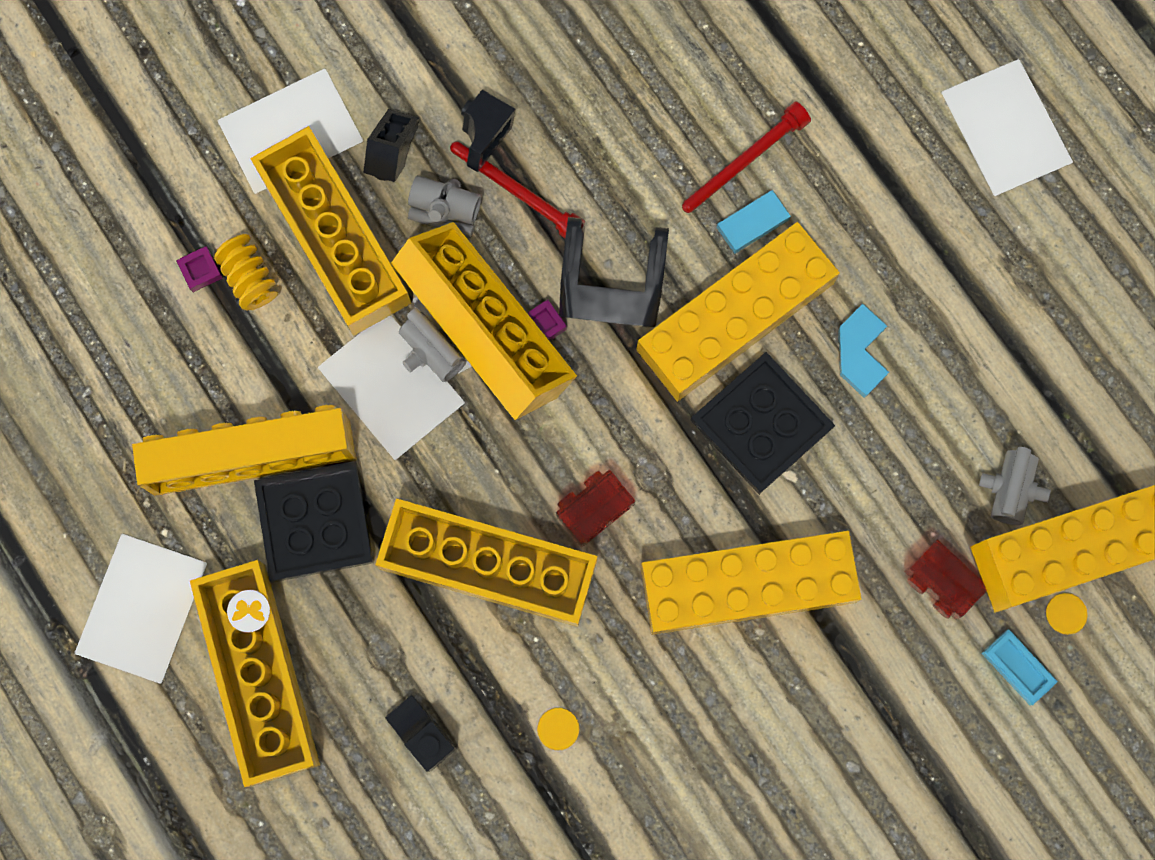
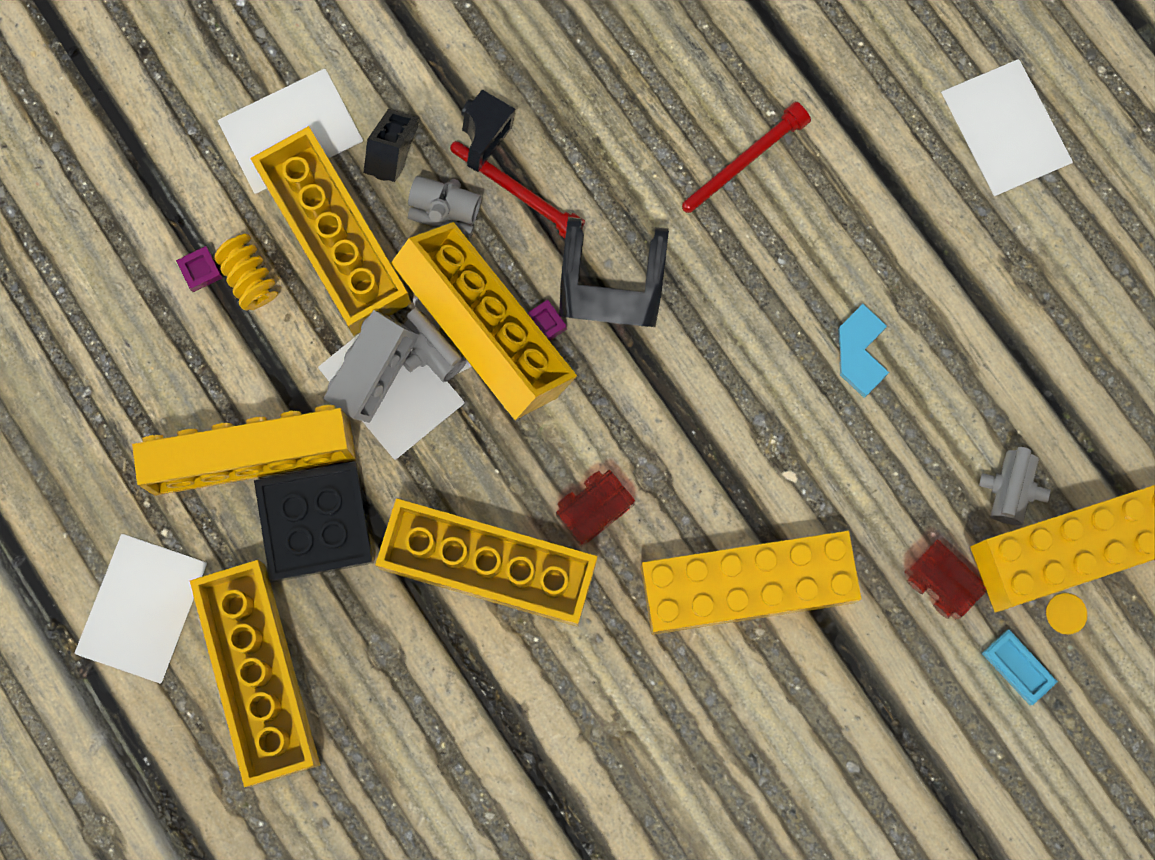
(248, 611): white sticker -> none
(370, 366): none -> light grey brick
(420, 734): black arch -> none
(558, 729): yellow sticker -> none
(737, 311): yellow brick -> none
(753, 221): medium azure tile -> none
(762, 423): black plate -> none

